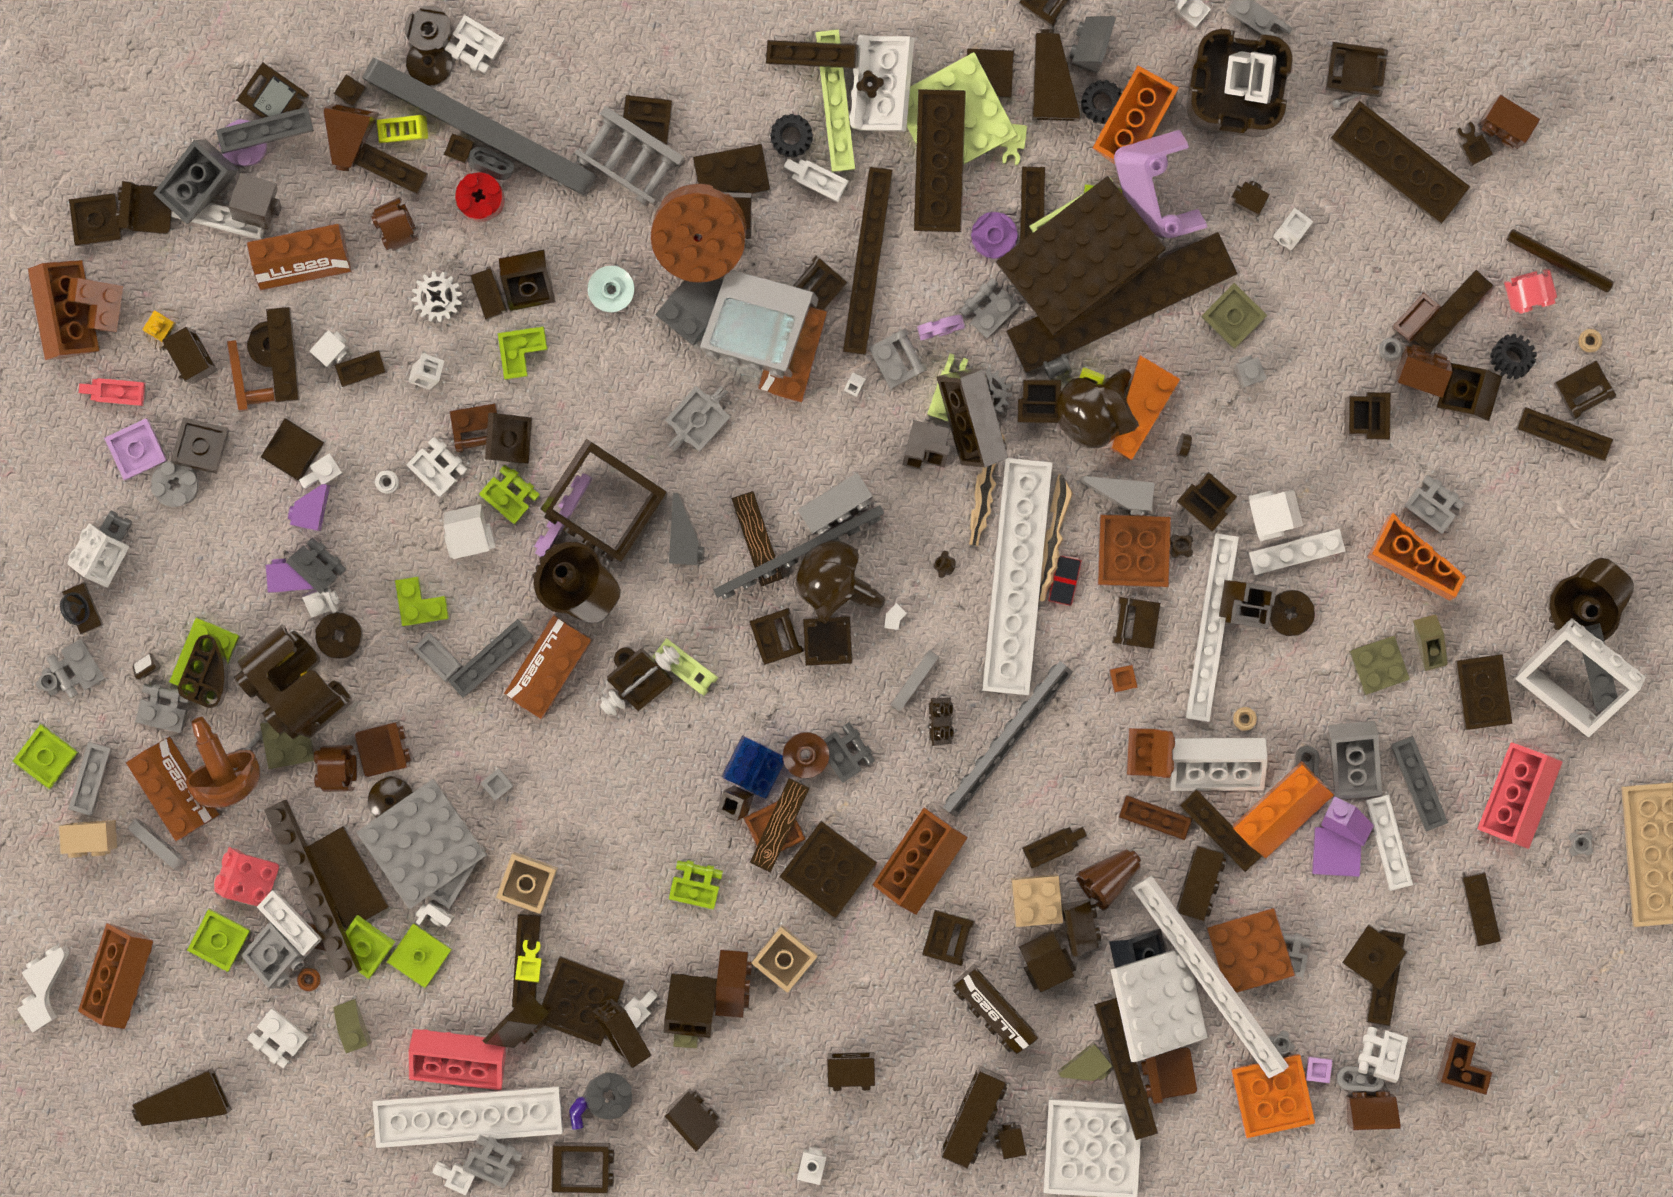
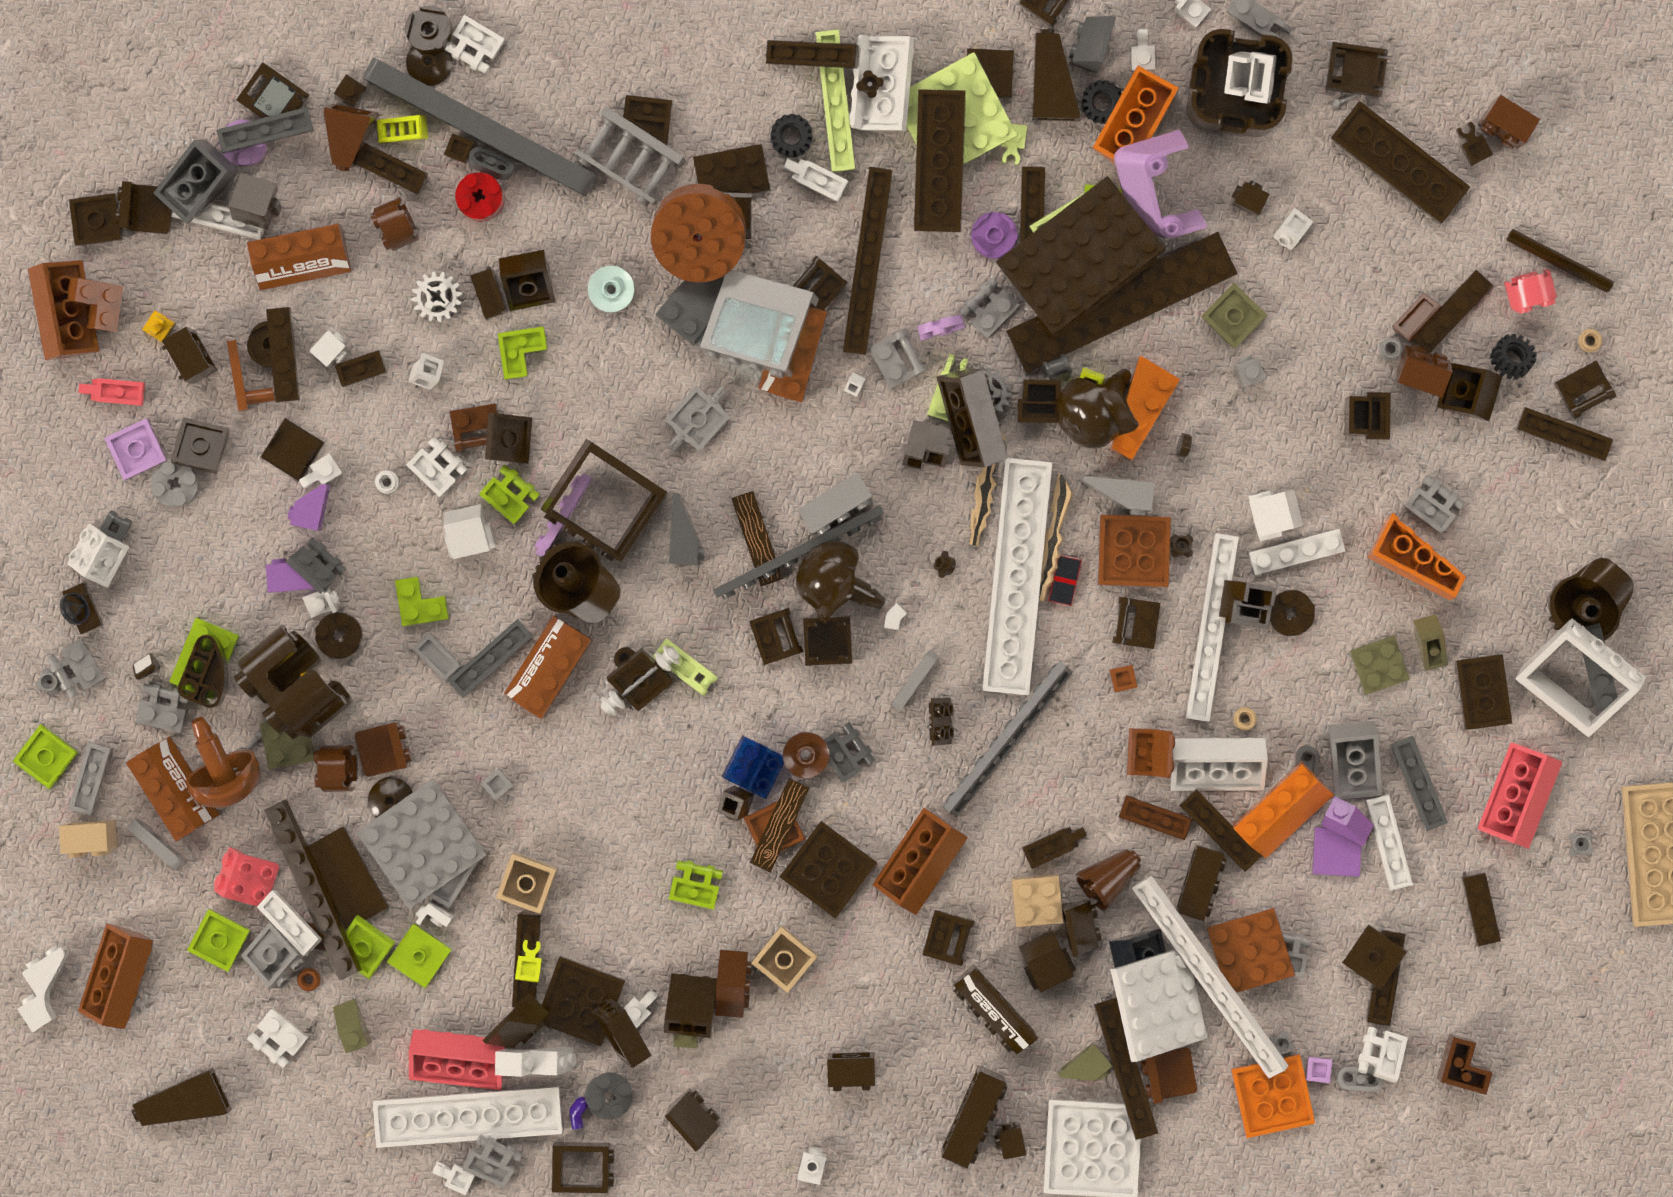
(535, 1061): none -> white arch
(1142, 54): none -> white plate
(1207, 501): dark brown plate -> none
(1372, 1111): reddish brown slope -> none

